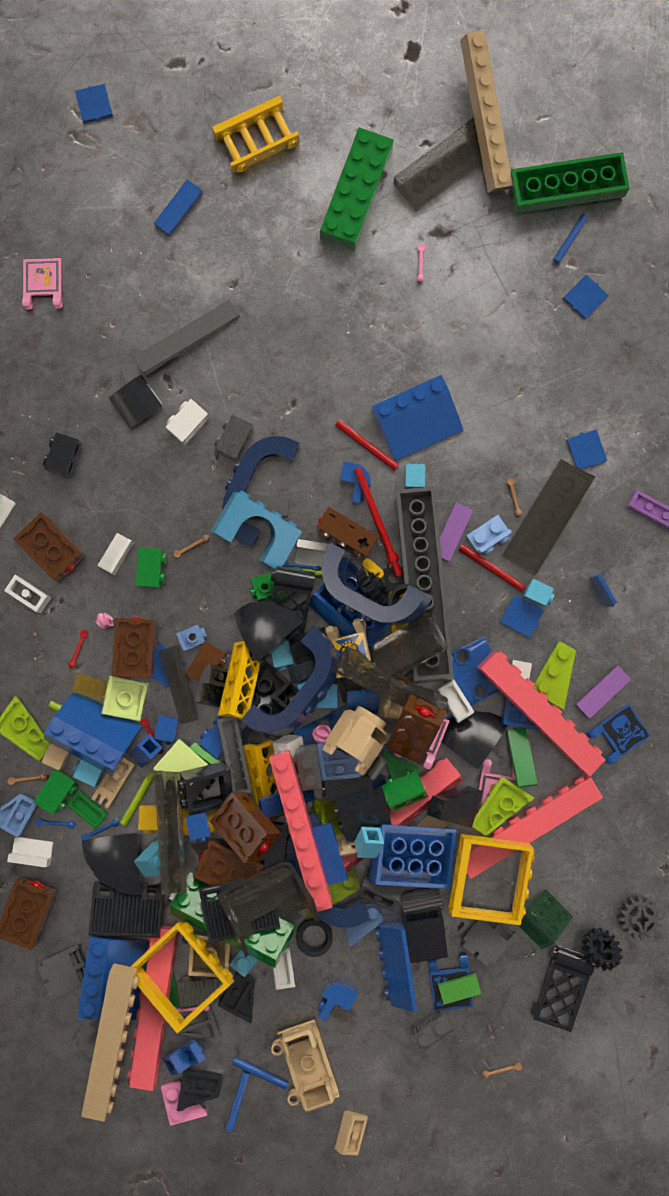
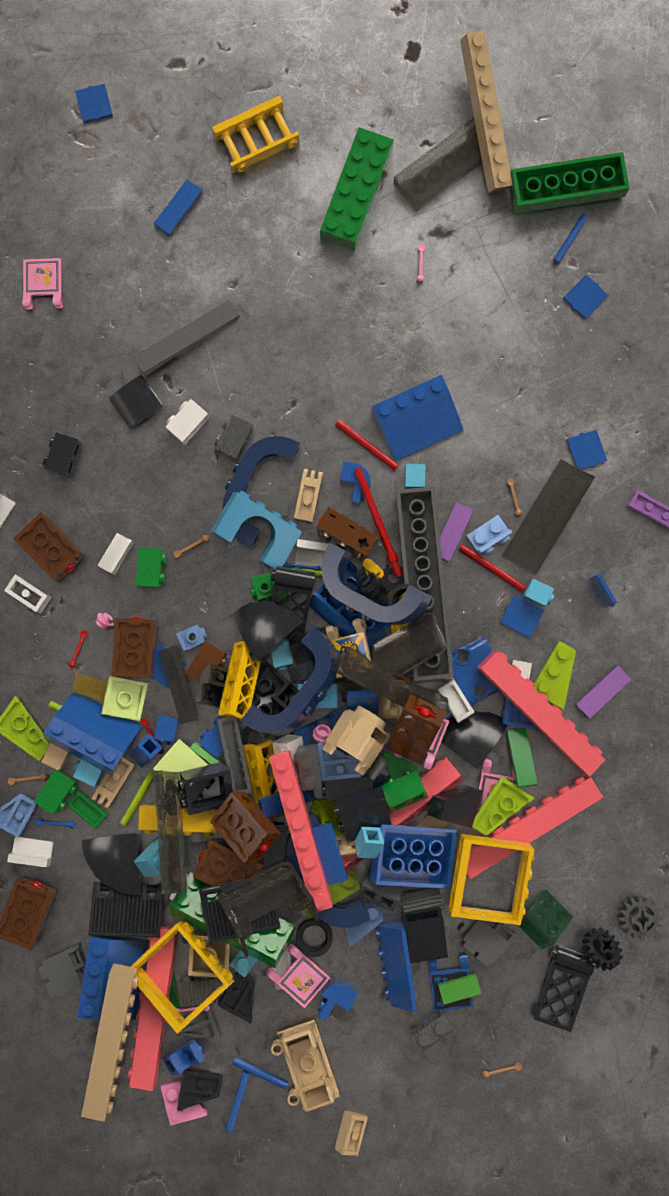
(114, 823): blue hinge -> none
(198, 826): blue brick -> none
(301, 979): none -> bright pink flag
(308, 496): none -> tan hinge
(622, 731): flag -> none

